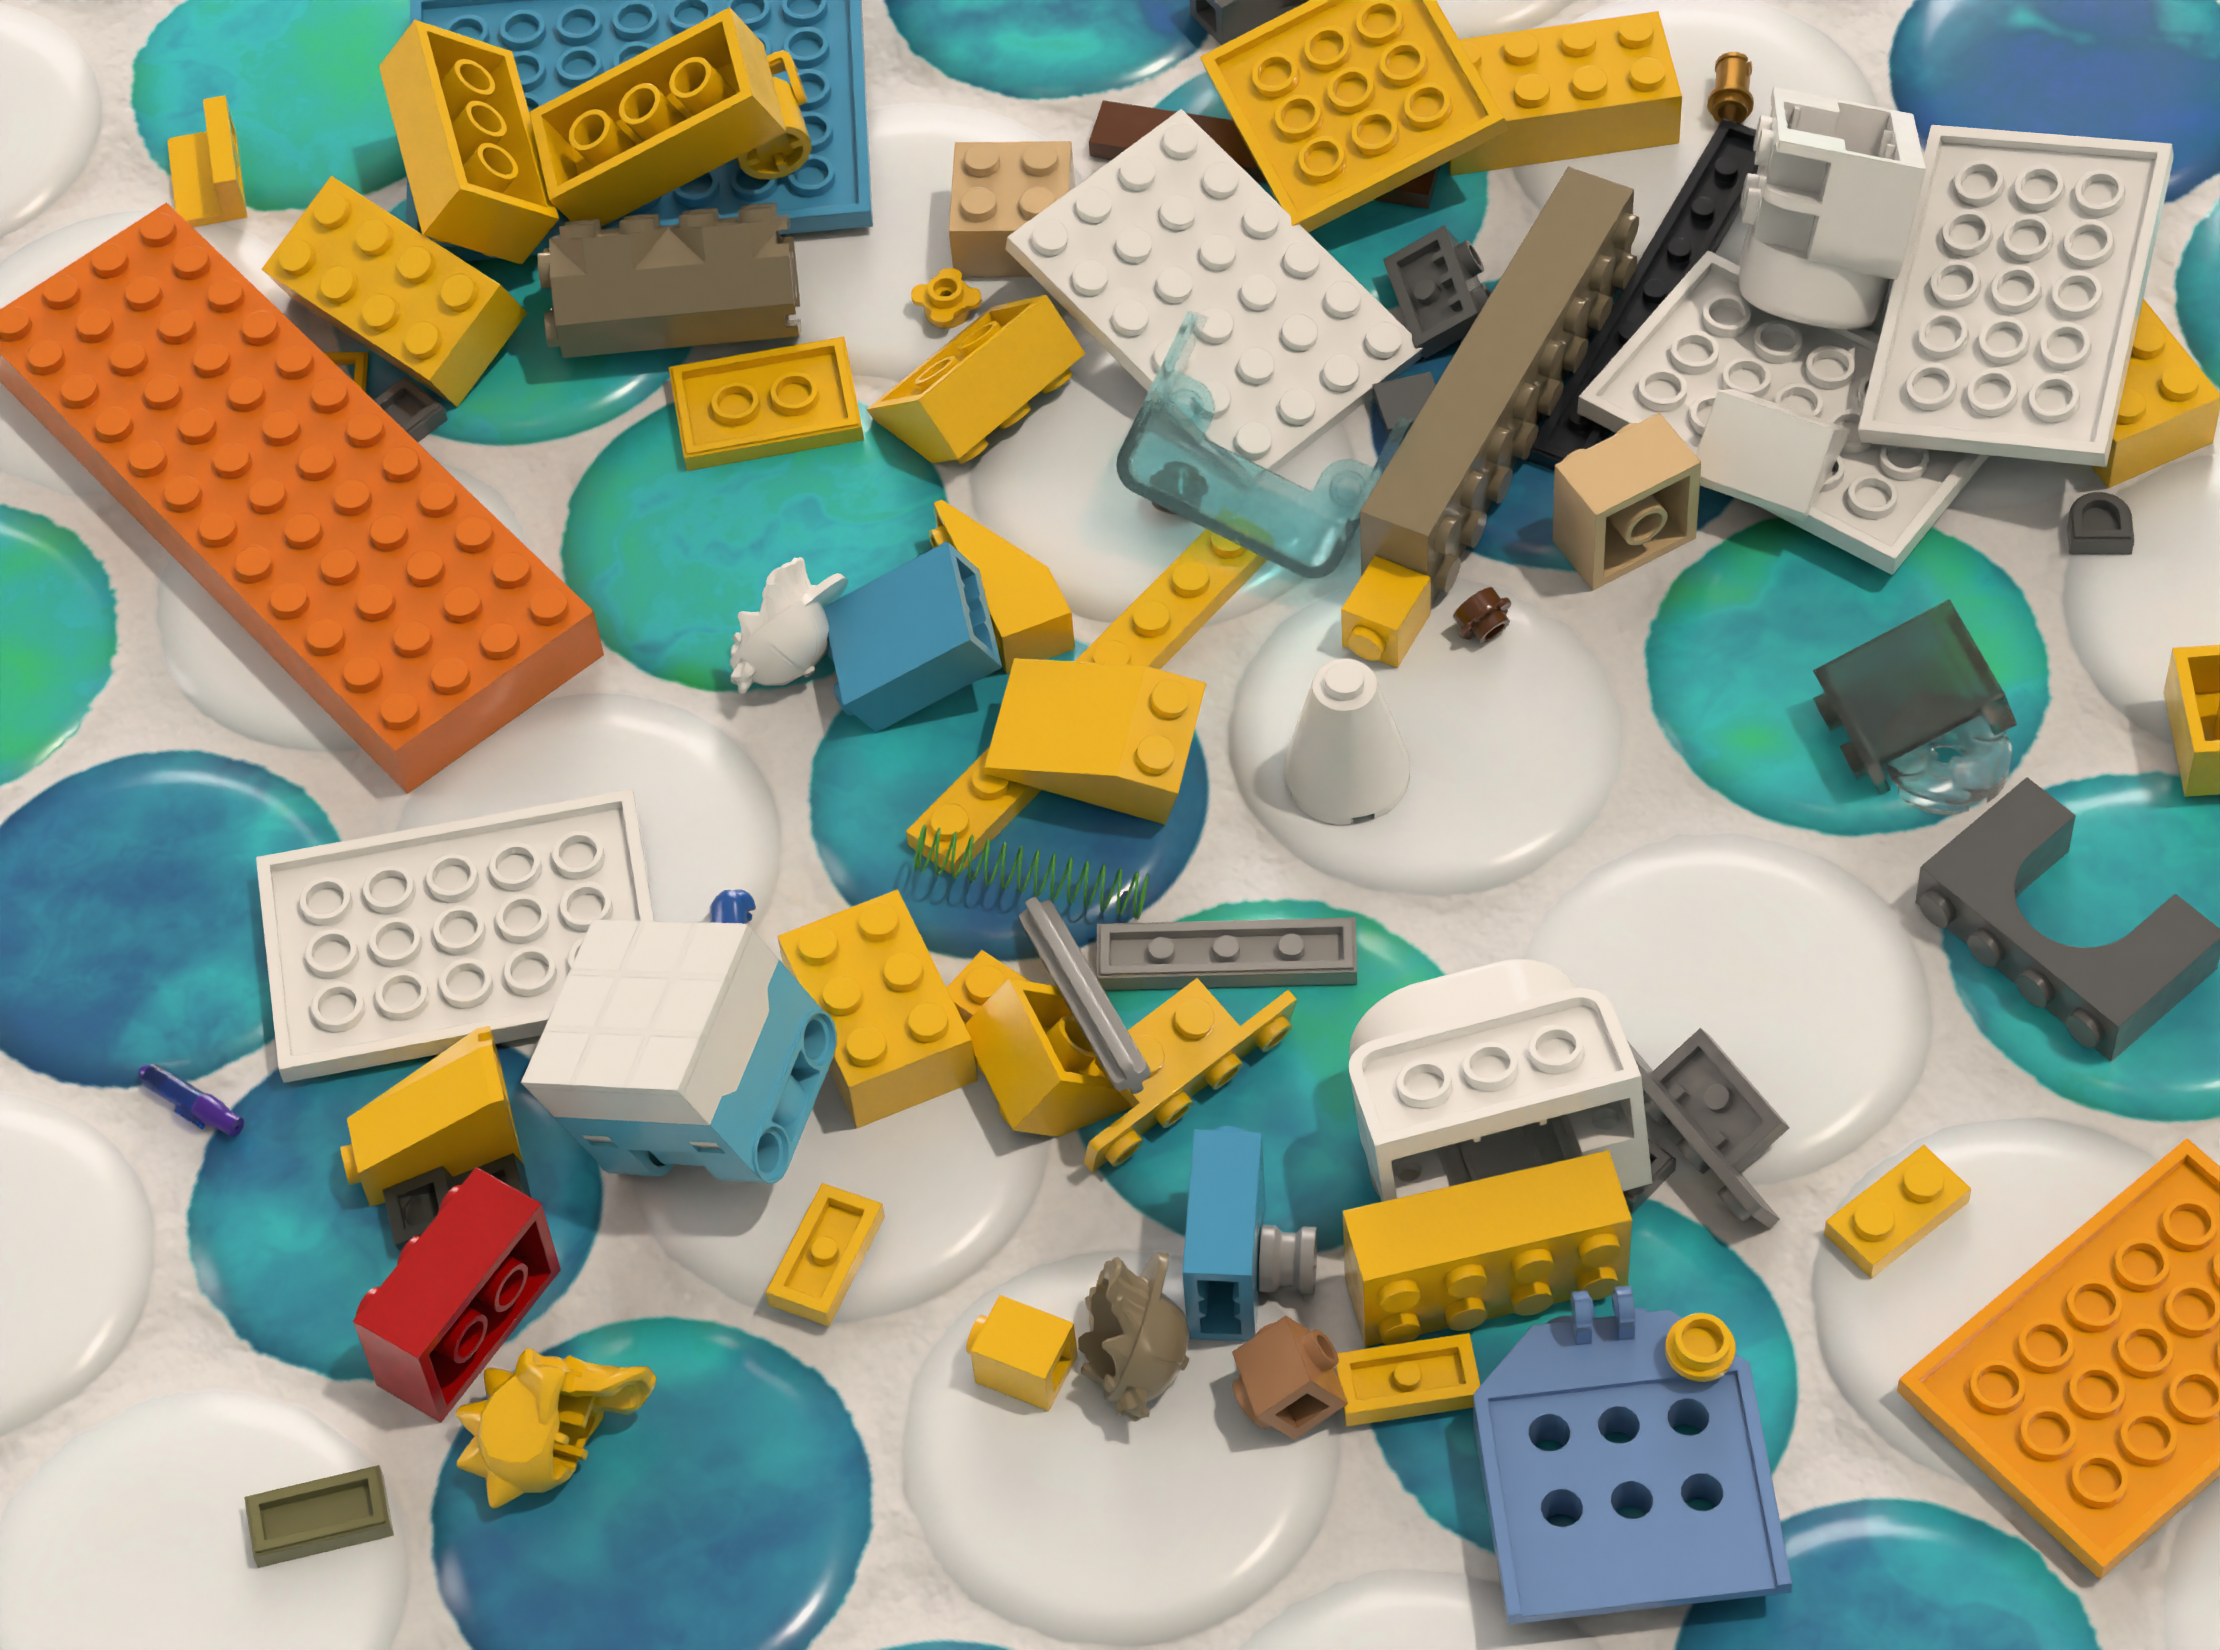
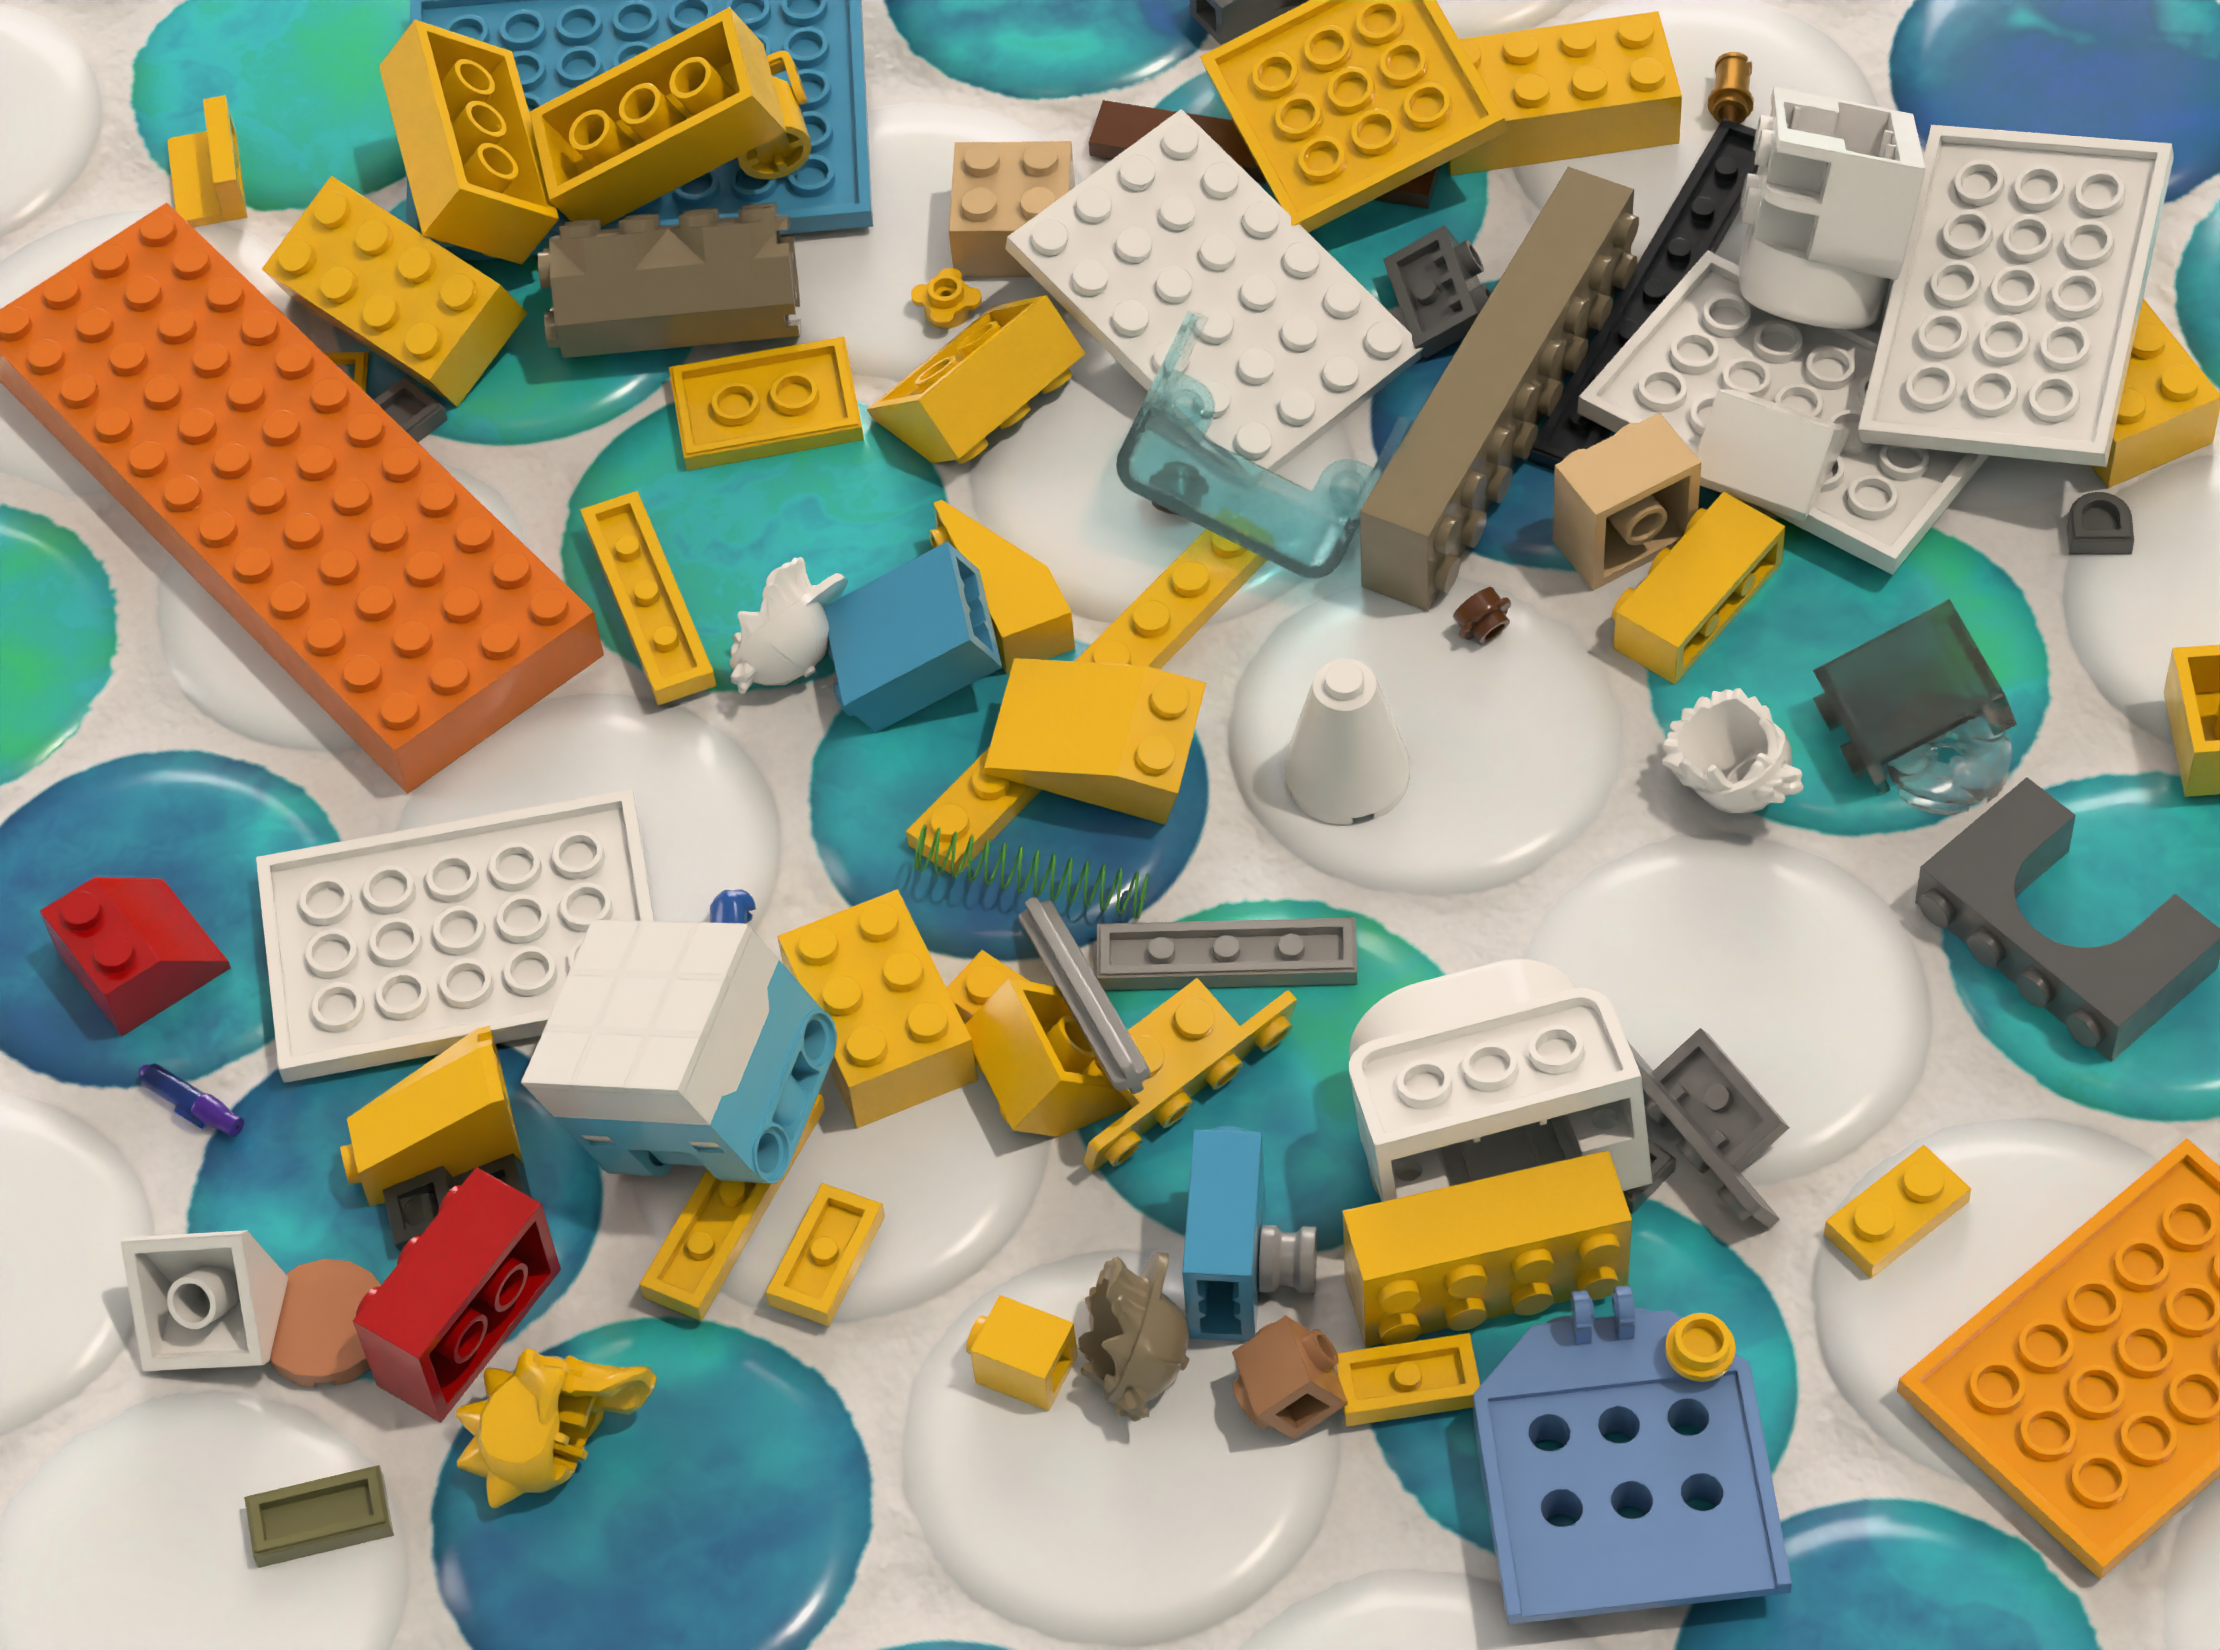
(132, 946): none -> red slope
(203, 1299): none -> white slope
(316, 1325): none -> nougat tile
(648, 598): none -> yellow plate
(711, 1237): none -> yellow plate
(1385, 611): yellow brick -> none
(1401, 398): dark grey tile -> none
(1697, 587): none -> yellow brick
(1732, 753): none -> white hair

